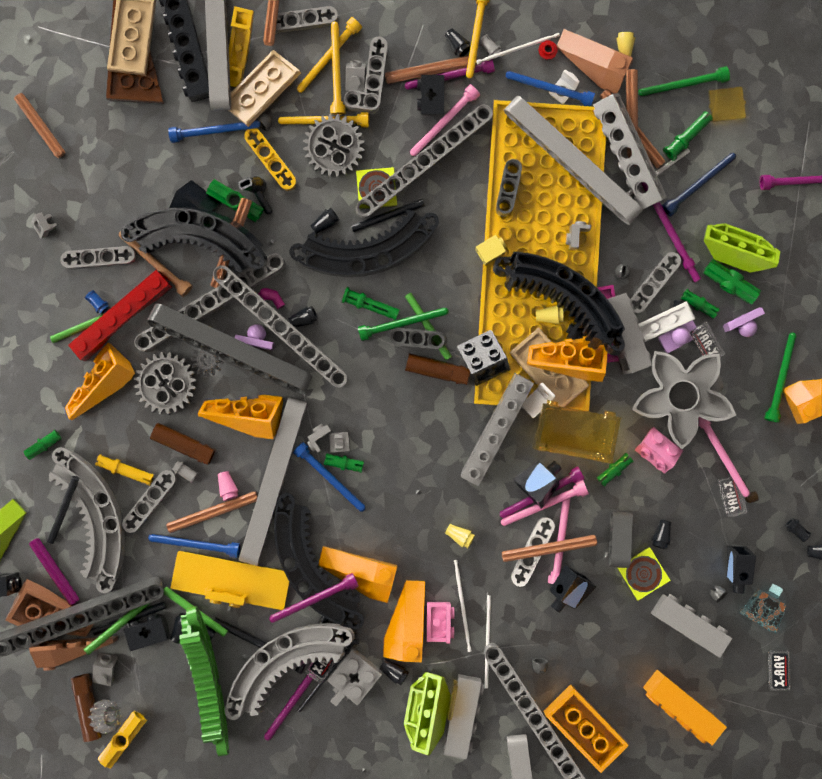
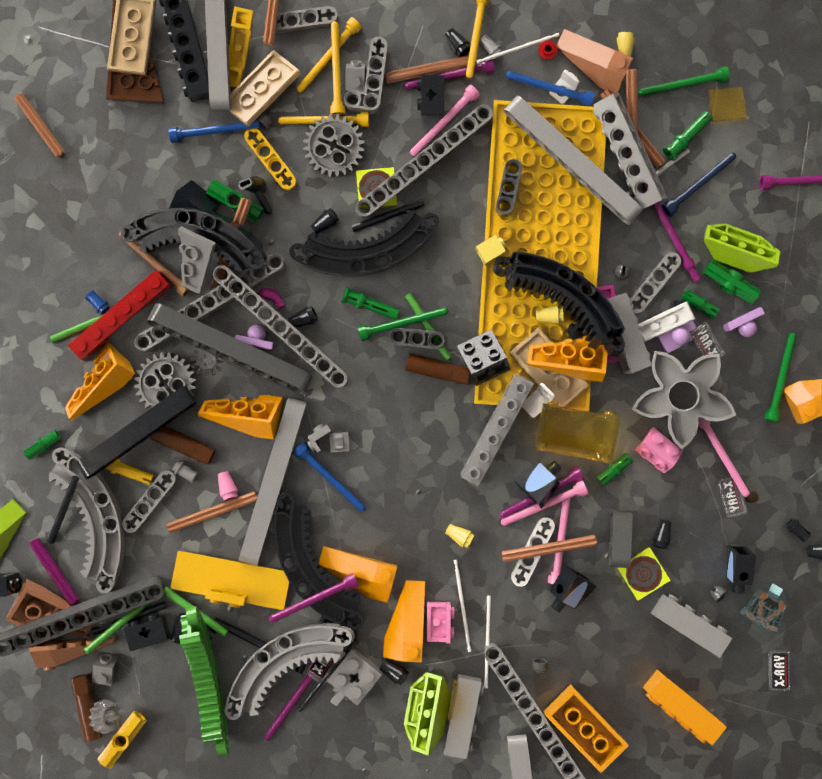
(41, 225): light grey tile -> none
(98, 257): light grey beam -> none
(136, 432): none -> black beam
(196, 259): none -> light grey wing
(232, 550): blue piece -> none
(343, 463): green pin -> none
(572, 237): light grey bracket -> none

